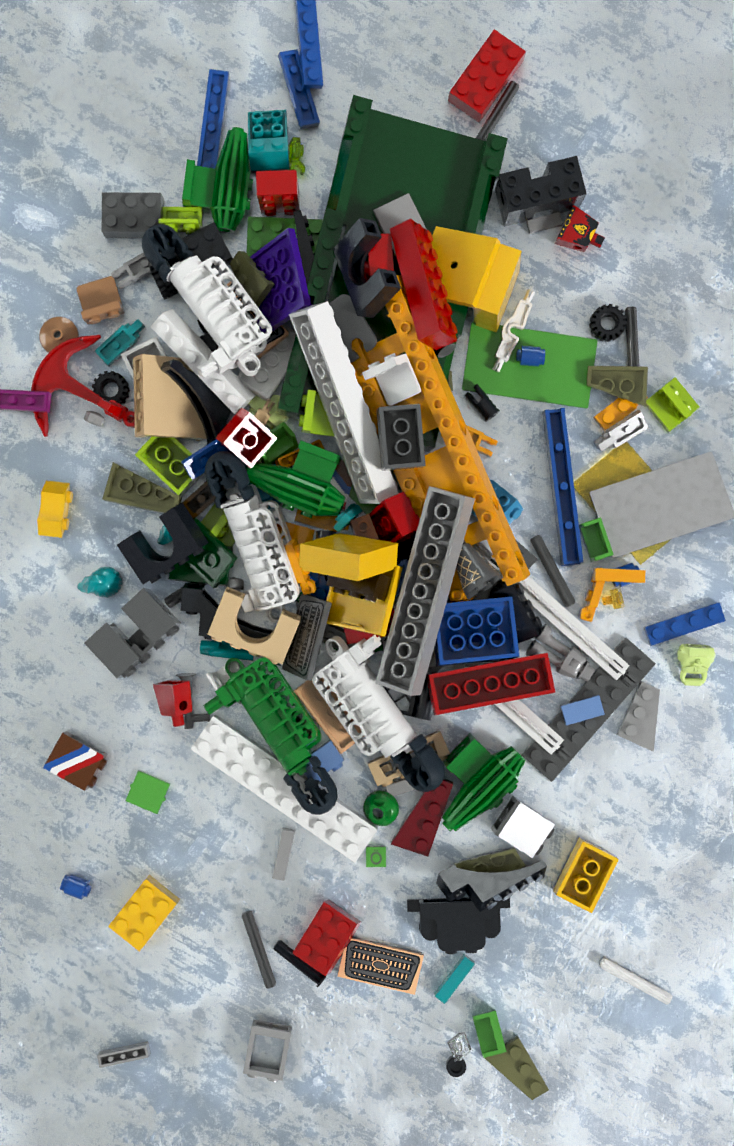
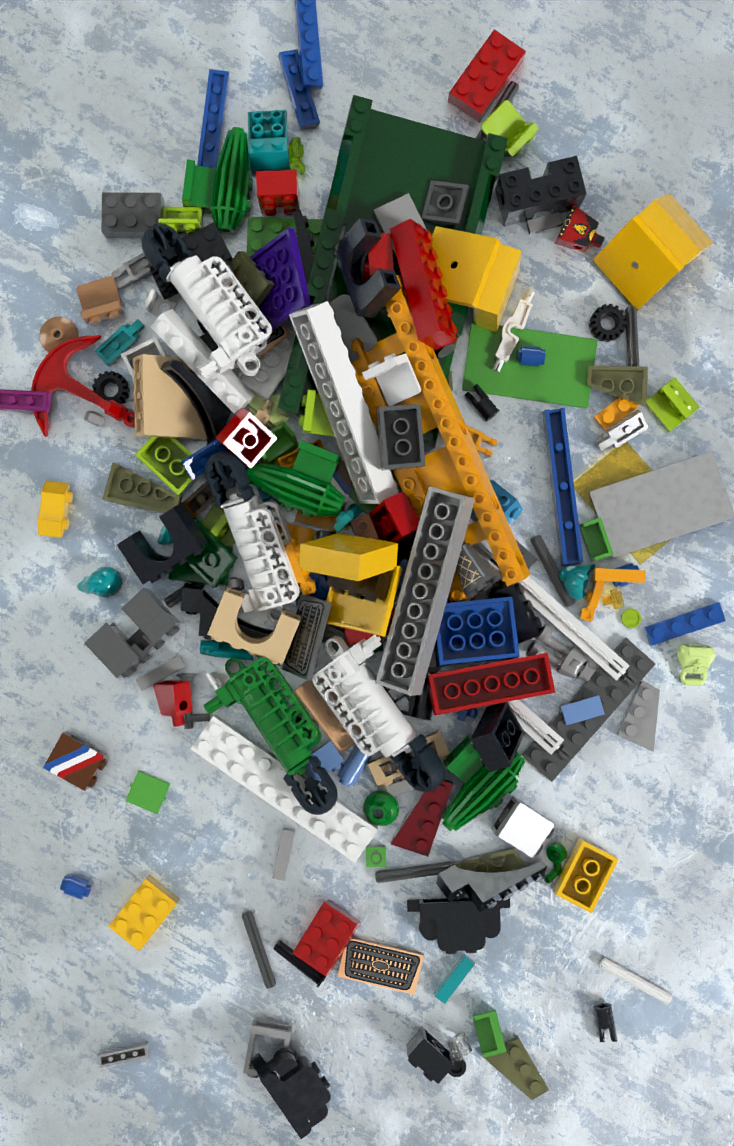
(153, 301): none -> white bracket
(160, 673): none -> light grey piece
(295, 1088): none -> black brick
(353, 767): none -> medium blue brick
(411, 872): none -> dark grey axle
(429, 1055): none -> black brick
(445, 203): none -> dark grey slope
(461, 715): none -> blue tile
(497, 736): none -> black brick
(508, 123): none -> lime bracket
(557, 854): none -> green plate
(575, 579): none -> teal hair
(604, 1021): none -> black hinge
(631, 618): none -> lime piece
(660, 242): none -> yellow container

